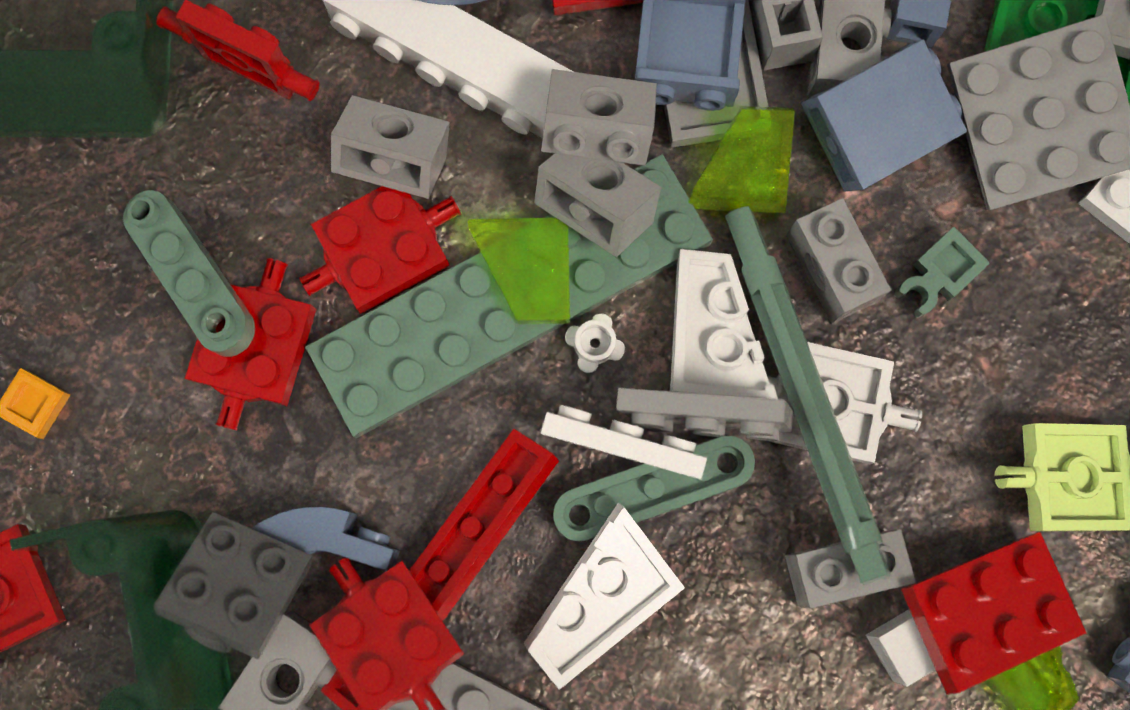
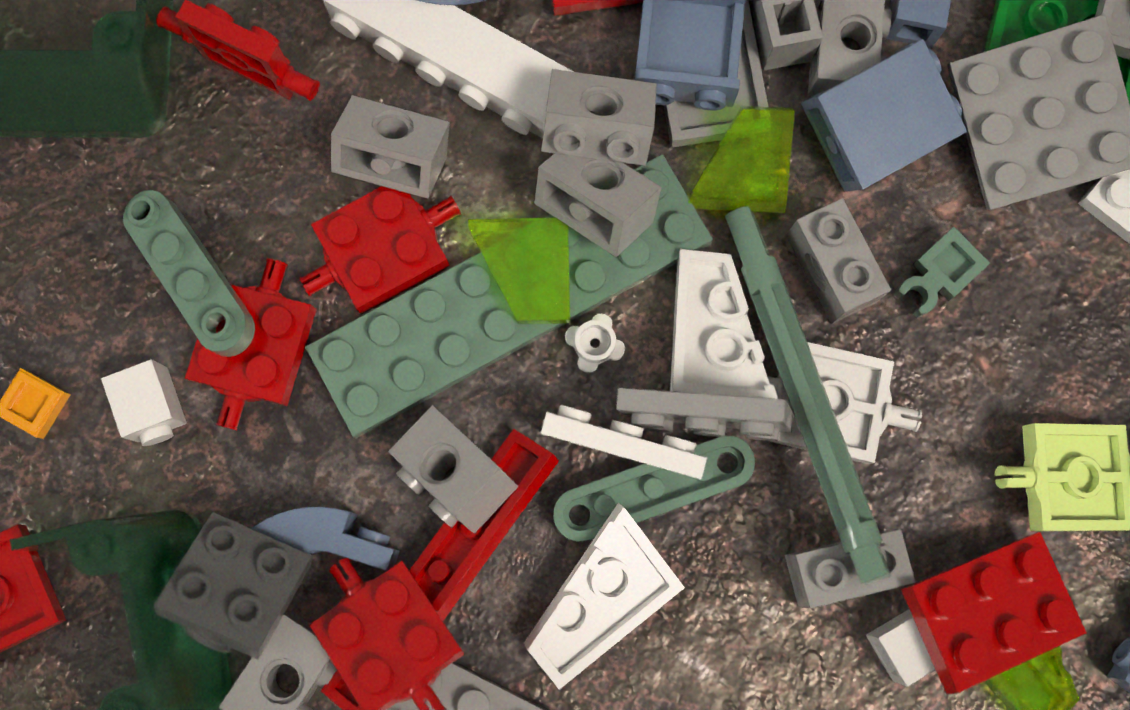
(144, 403): none -> white brick
(474, 487): none -> light grey brick

